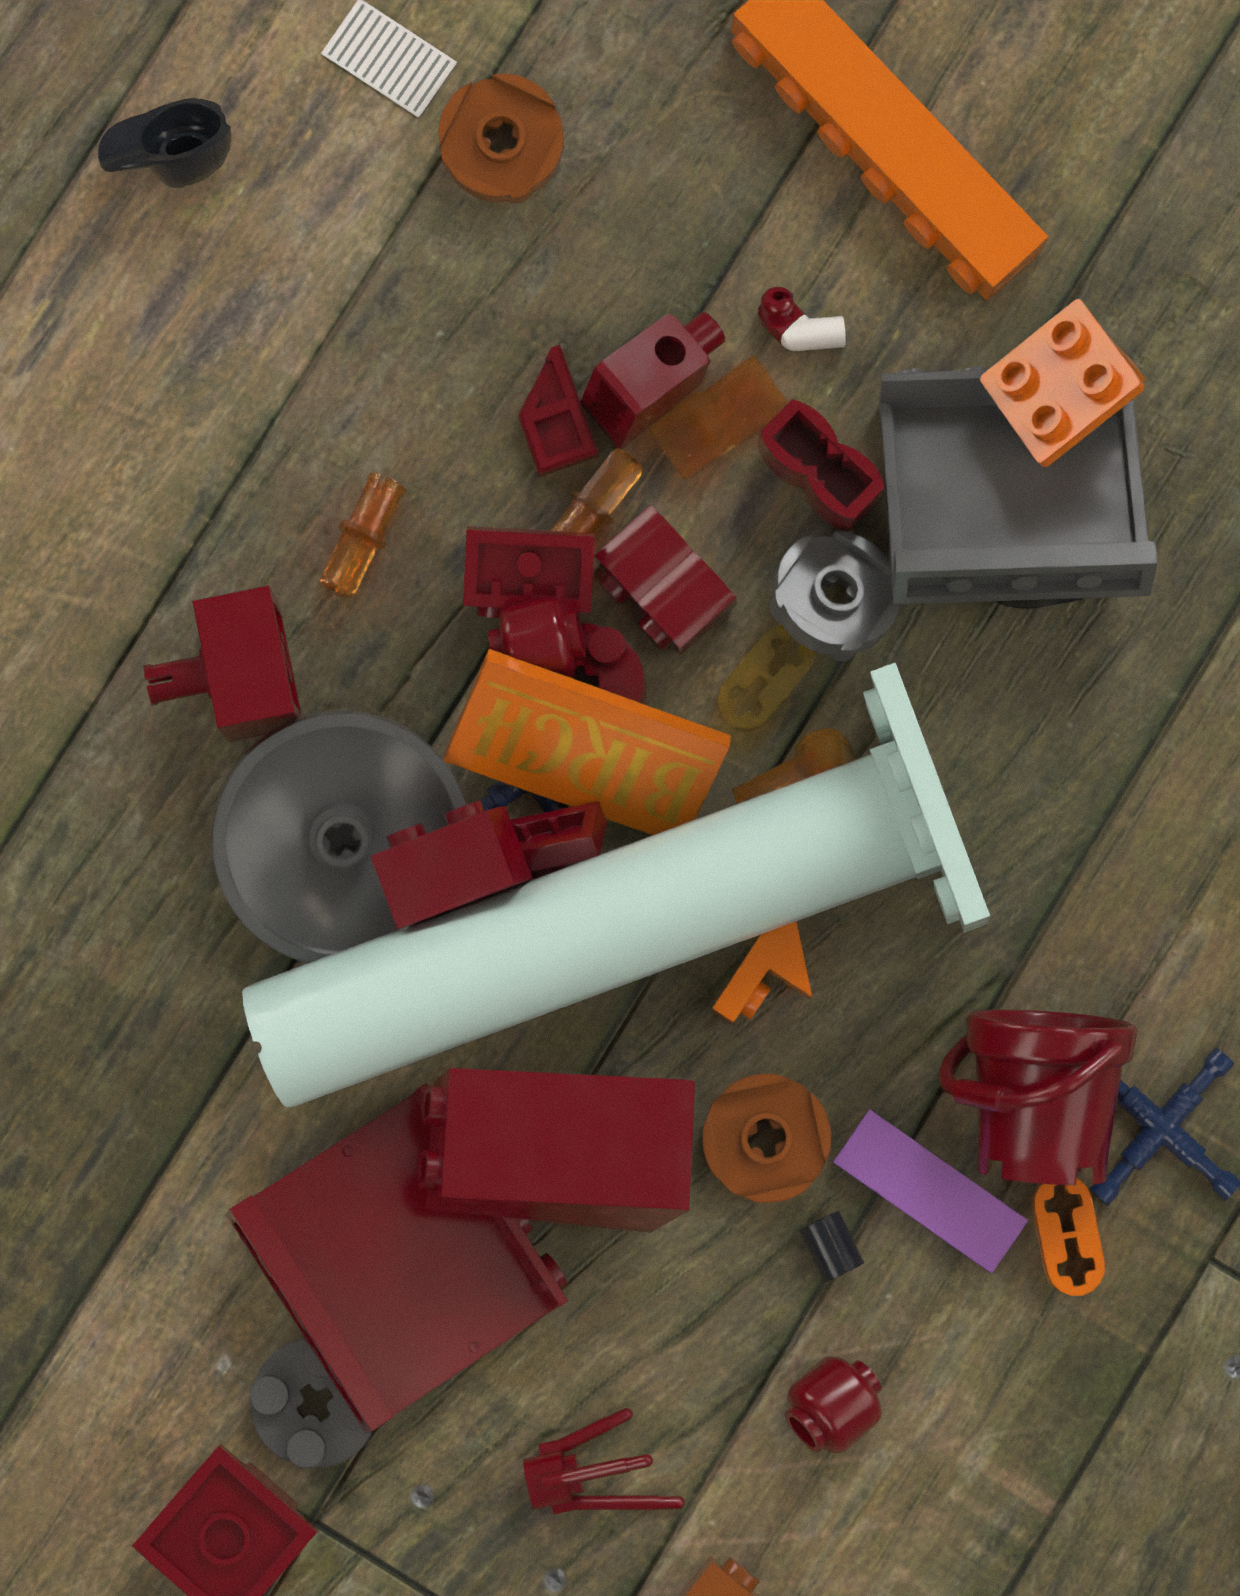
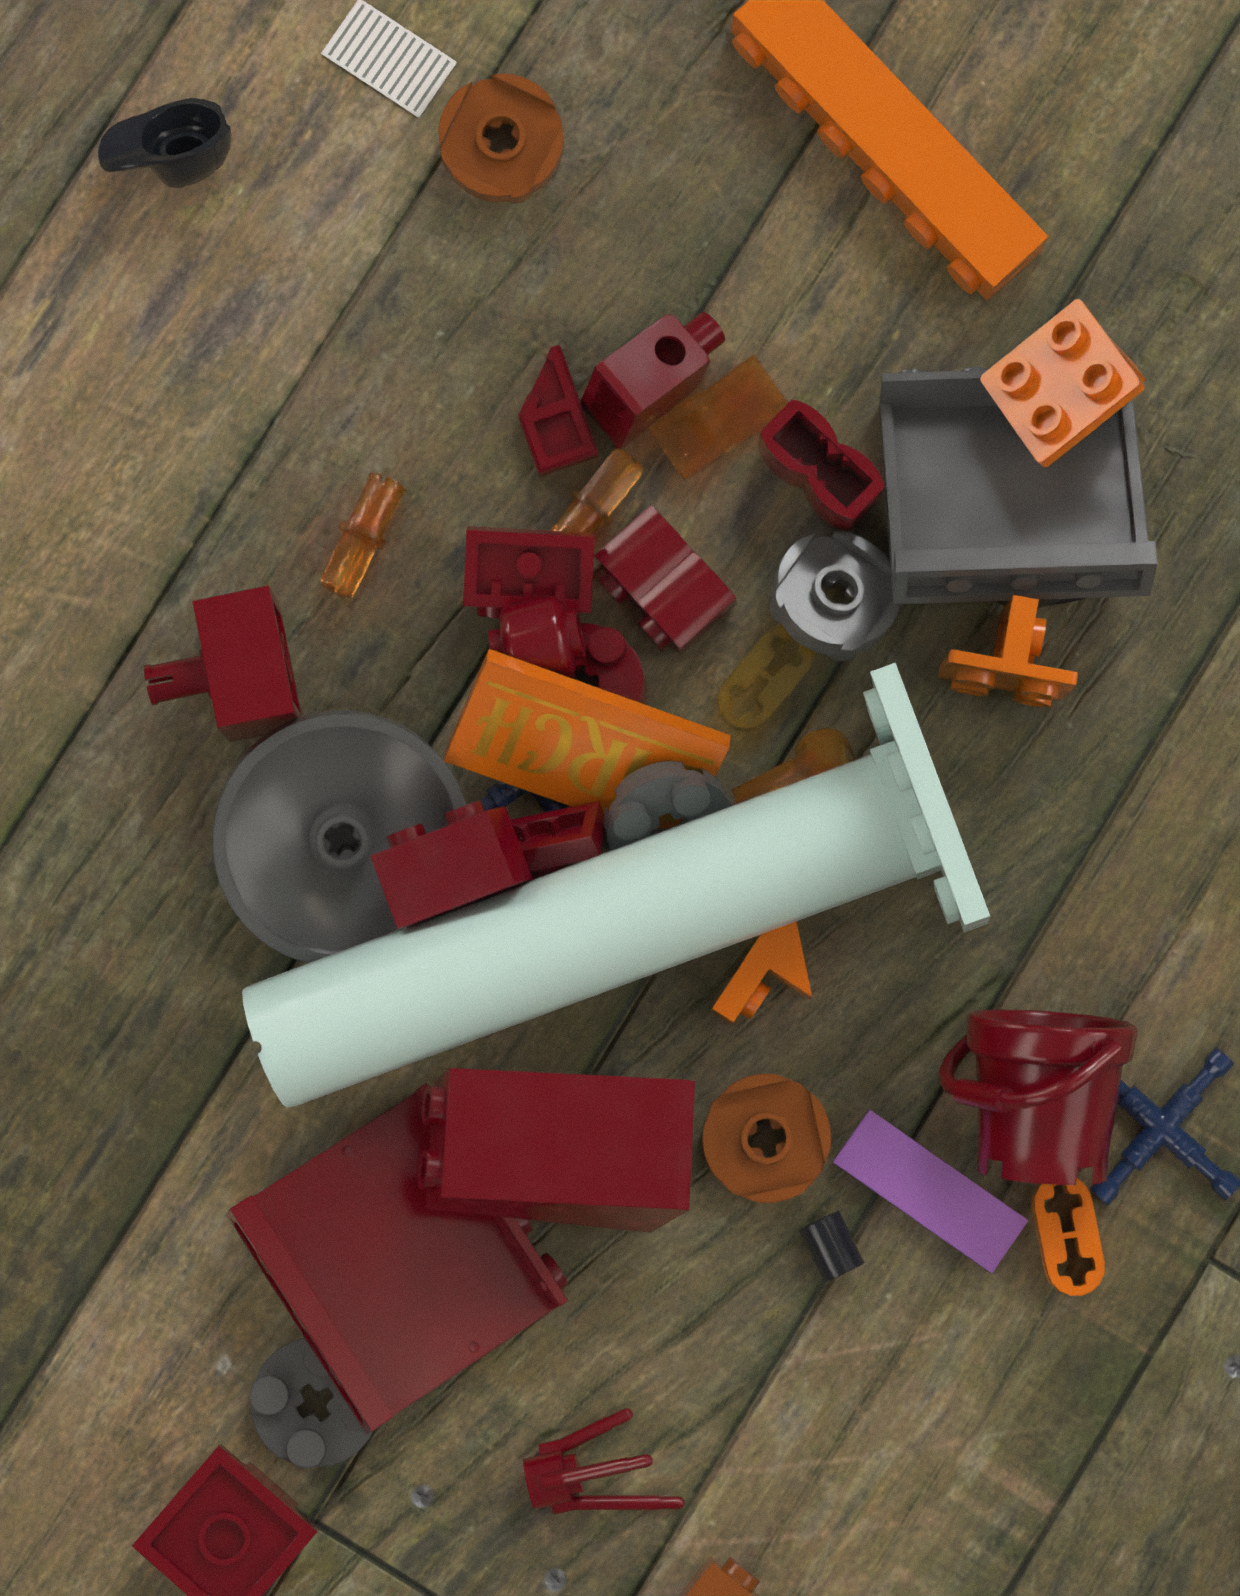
(659, 791): none -> dark grey plate
(794, 328): arm -> none
(834, 1404): dark red head -> none
(1011, 666): none -> orange bracket

